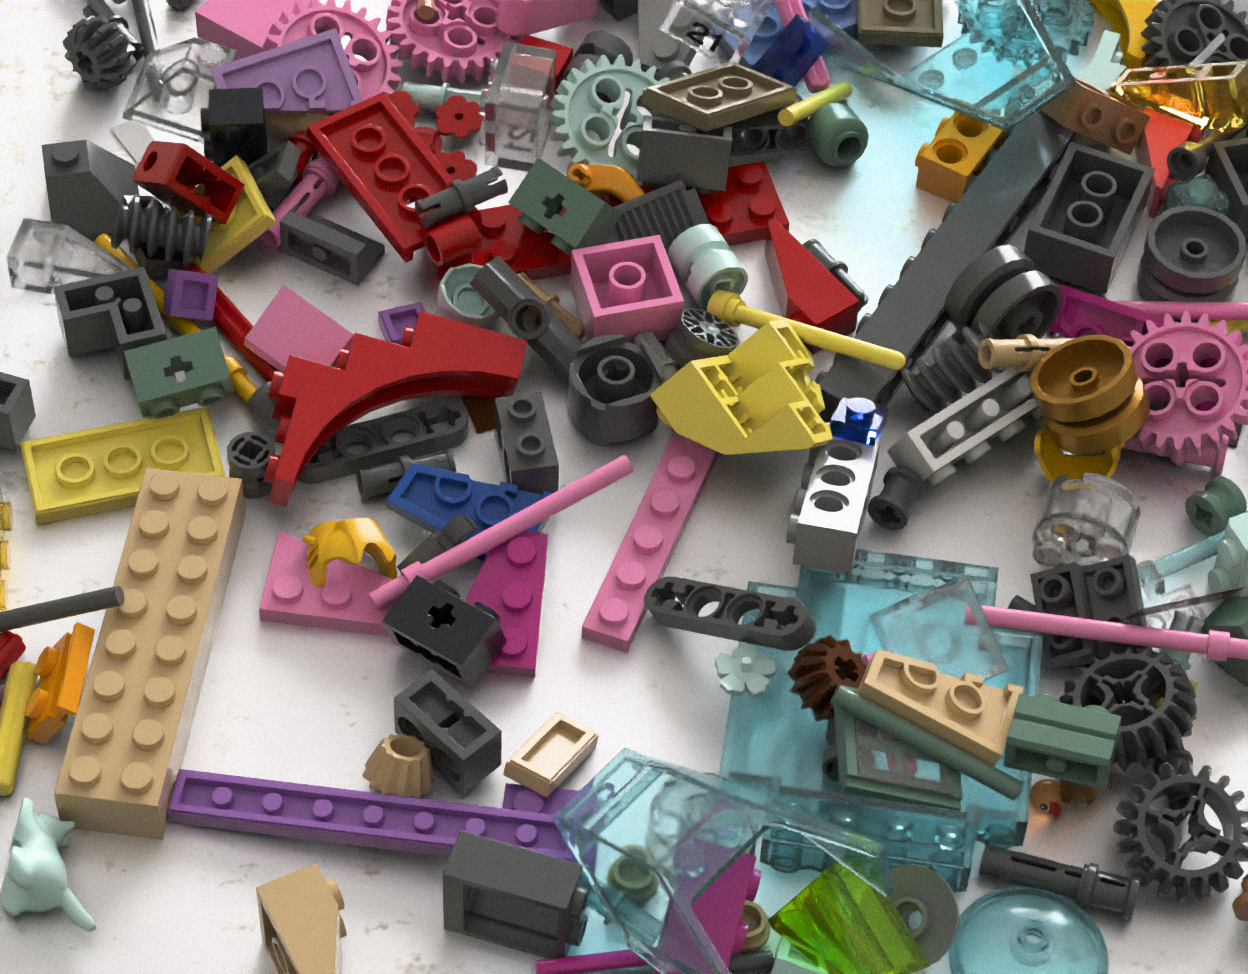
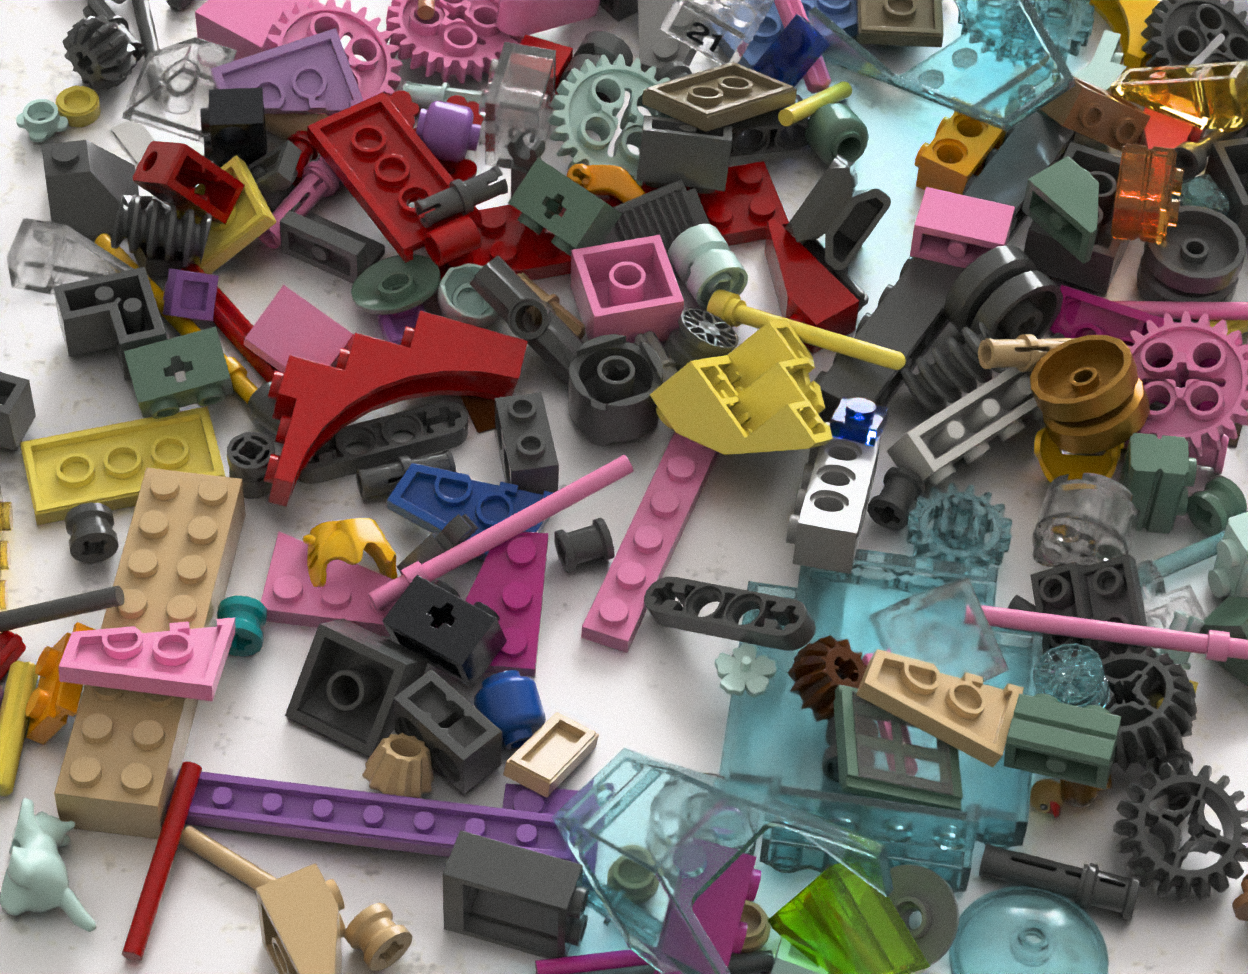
(41, 120): none -> light aqua plate
(79, 105): none -> light yellow tile
(91, 532): none -> dark grey wheel
(161, 861): none -> red bar
(162, 663): none -> bright pink wing
(224, 858): none -> tan bar
(249, 619): none -> teal wheel
(352, 684): none -> dark grey slope
(378, 936): none -> tan wheel
(395, 285): none -> sand green dish
(448, 130): none -> medium lavender head
(512, 706): none -> blue head
(522, 158): none -> dark grey bar
(584, 544): none -> dark grey bush
(840, 213): none -> dark grey piece
(926, 742): sand green bar -> none
(958, 227): none -> bright pink brick
(959, 527): none -> clear light blue gear
(1065, 206): none -> sand green slope
(1072, 680): none -> clear light blue wheel
(1144, 193): none -> clear orange brick
(1157, 478): none -> sand green brick
(1183, 603): sticker -> none

